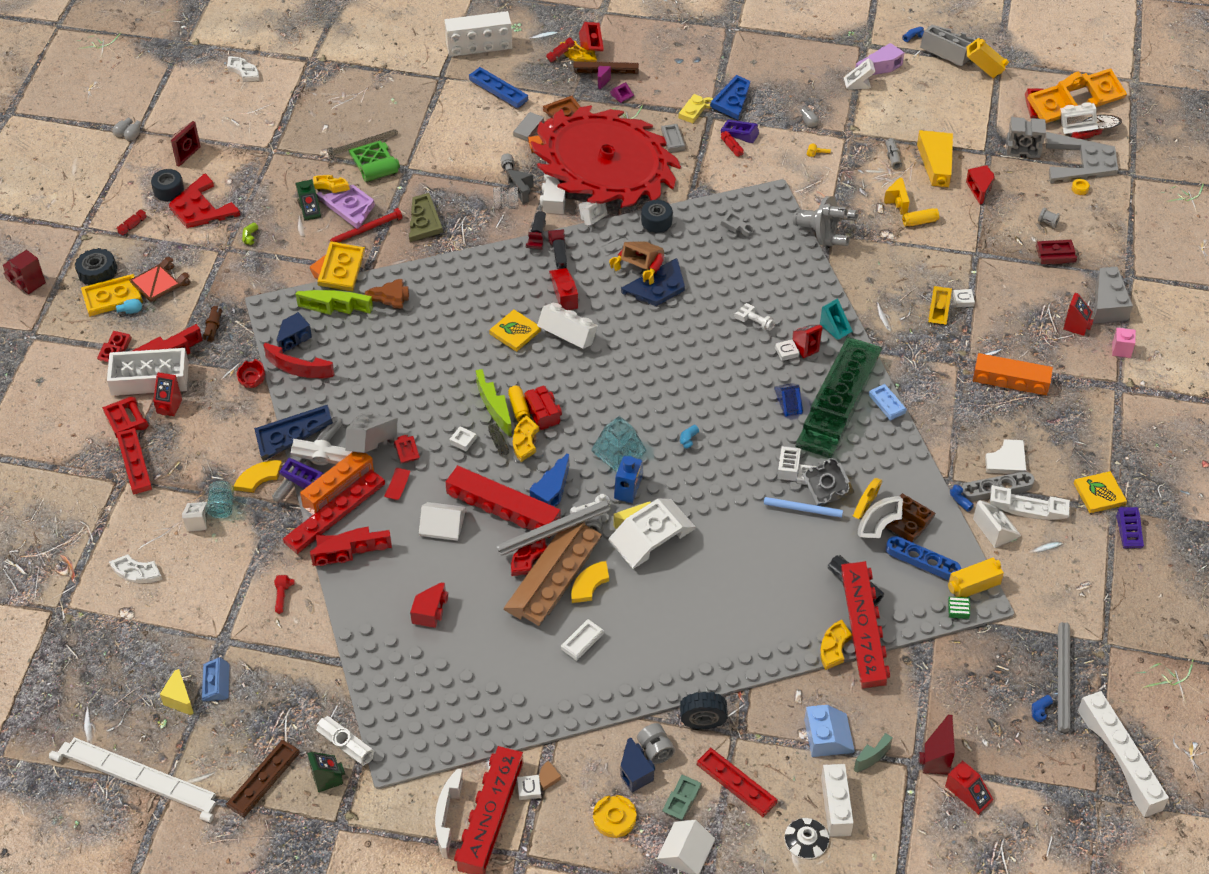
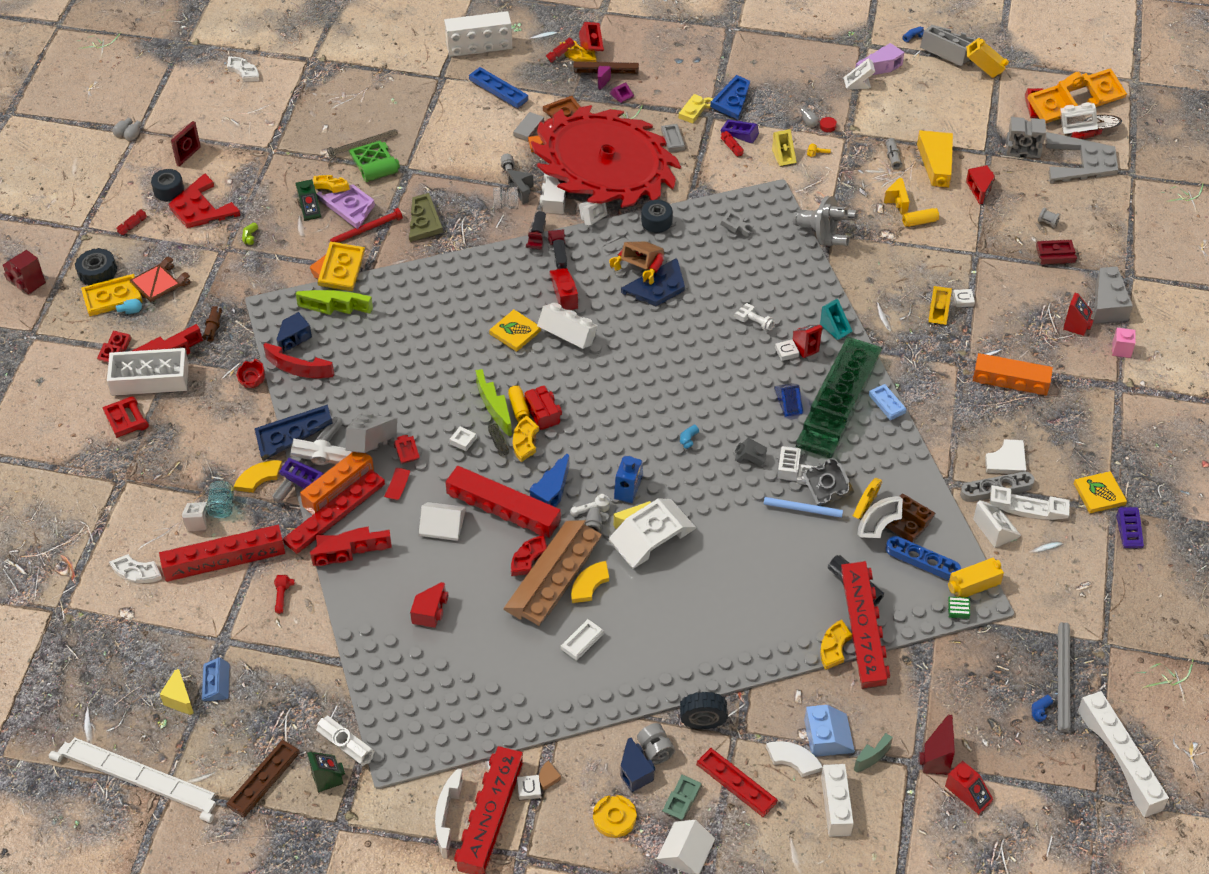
(134, 461): red plate -> none
(167, 394): red slope -> none
(222, 553): none -> red brick
(390, 294): dark orange rock -> none
(553, 527): light grey axle -> none
(616, 441): clear light blue slope -> none
(752, 451): none -> dark grey bracket
(783, 147): none -> light yellow slope
(794, 756): none -> white tile
(803, 846): dish -> none
(828, 124): none -> red tile
(956, 494): blue arm -> none
(1080, 186): yellow tile -> none

